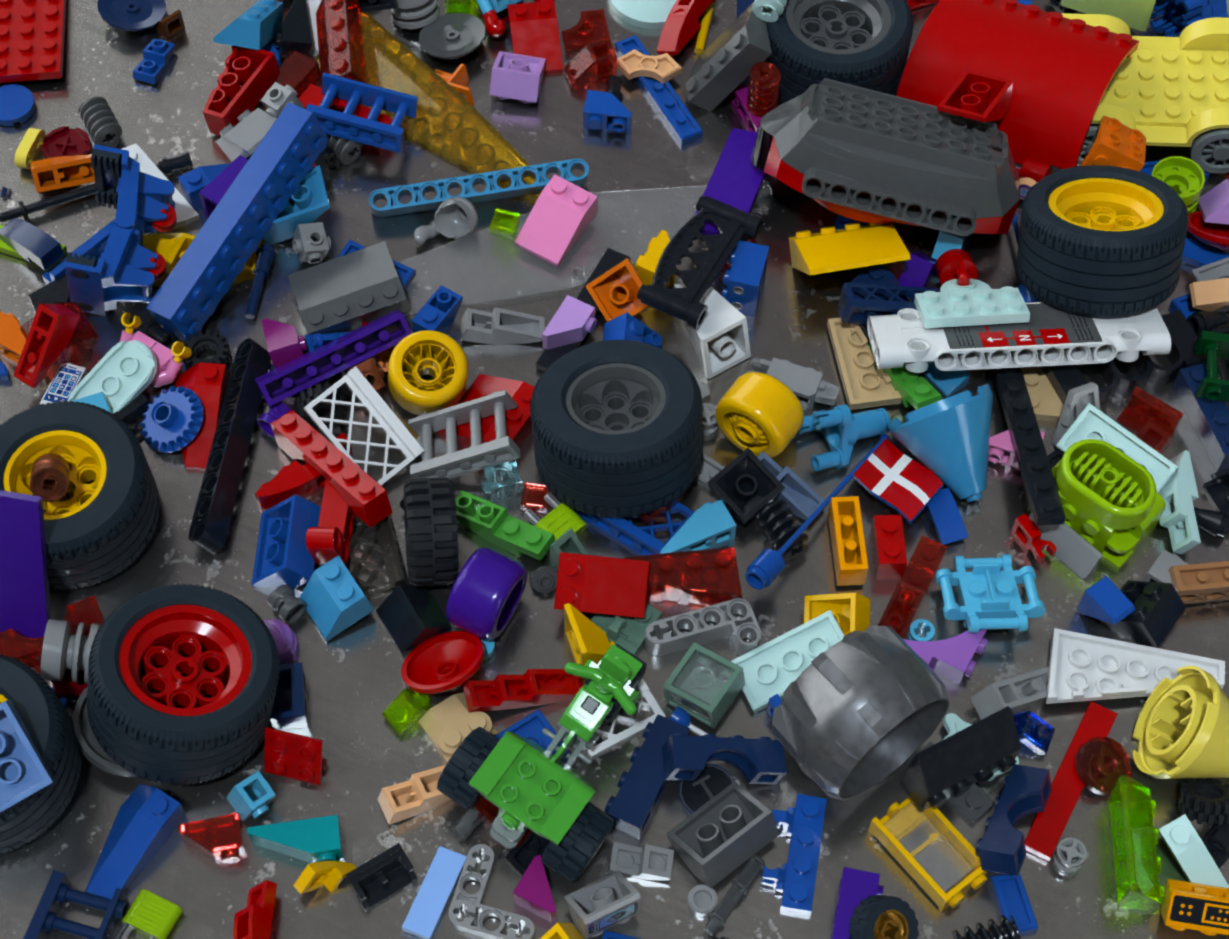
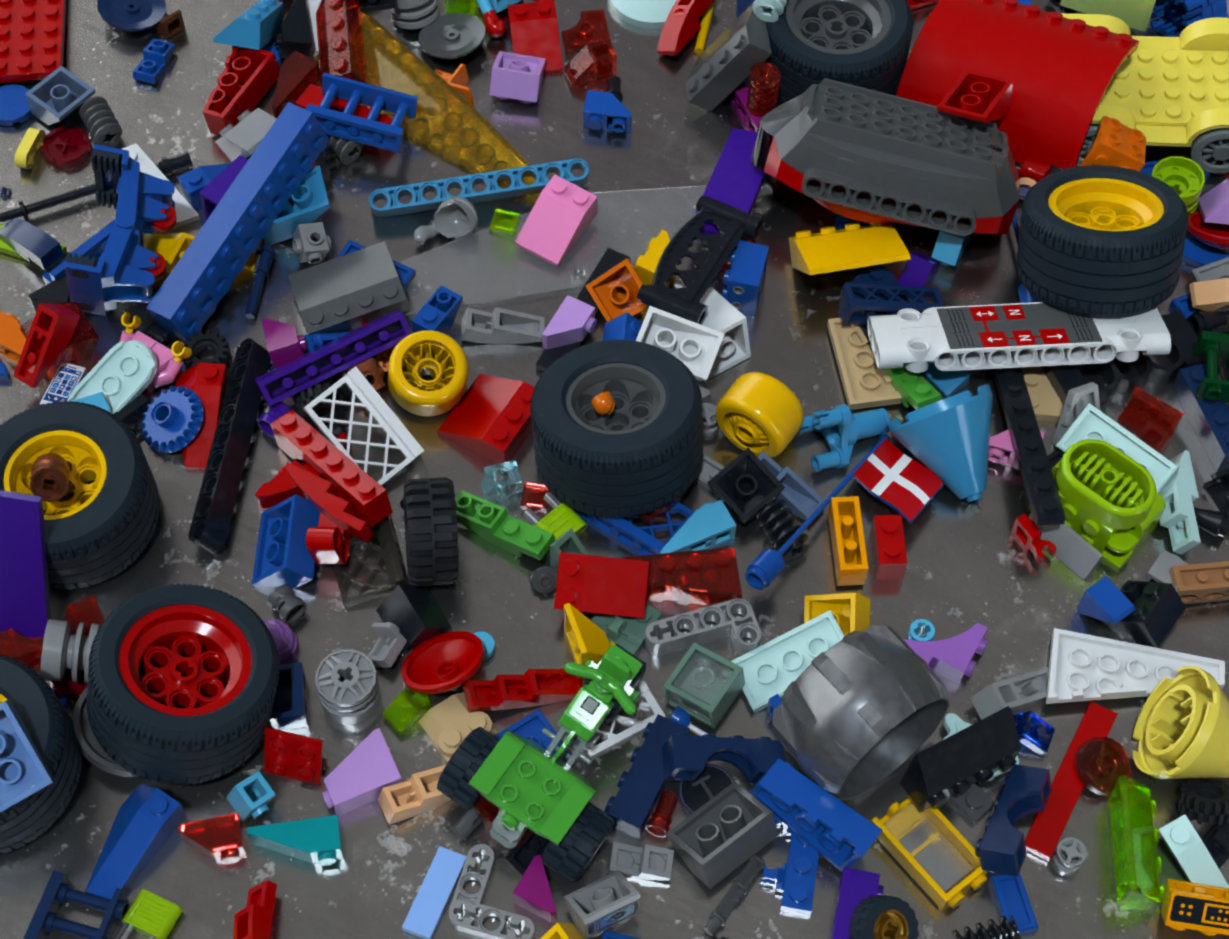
(57, 96): none -> sand blue slope
(62, 172): orange slope -> none
(278, 97): light grey brick -> none
(323, 873): yellow slope -> none
(327, 501): none -> red slope
(334, 599): dark azure slope -> none
(348, 686): none -> light grey wheel
(361, 775): none -> lavender slope
(381, 877): black hinge -> none
(388, 645): none -> light grey bracket
(478, 455): light grey fence -> none
(486, 593): dark purple wheel -> none
(603, 403): none -> orange hinge
(640, 65): light nougat tile -> none
(661, 818): none -> clear red pin
(664, 98): blue tile -> none
(684, 339): none -> white slope
(702, 900): light grey tile -> none
(802, 381): light grey hinge -> none
(815, 815): none -> blue wedge
(913, 586): clear red slope -> none
(946, 518): blue slope -> none
(967, 300): light aqua plate -> none
(988, 595): medium azure brick -> none

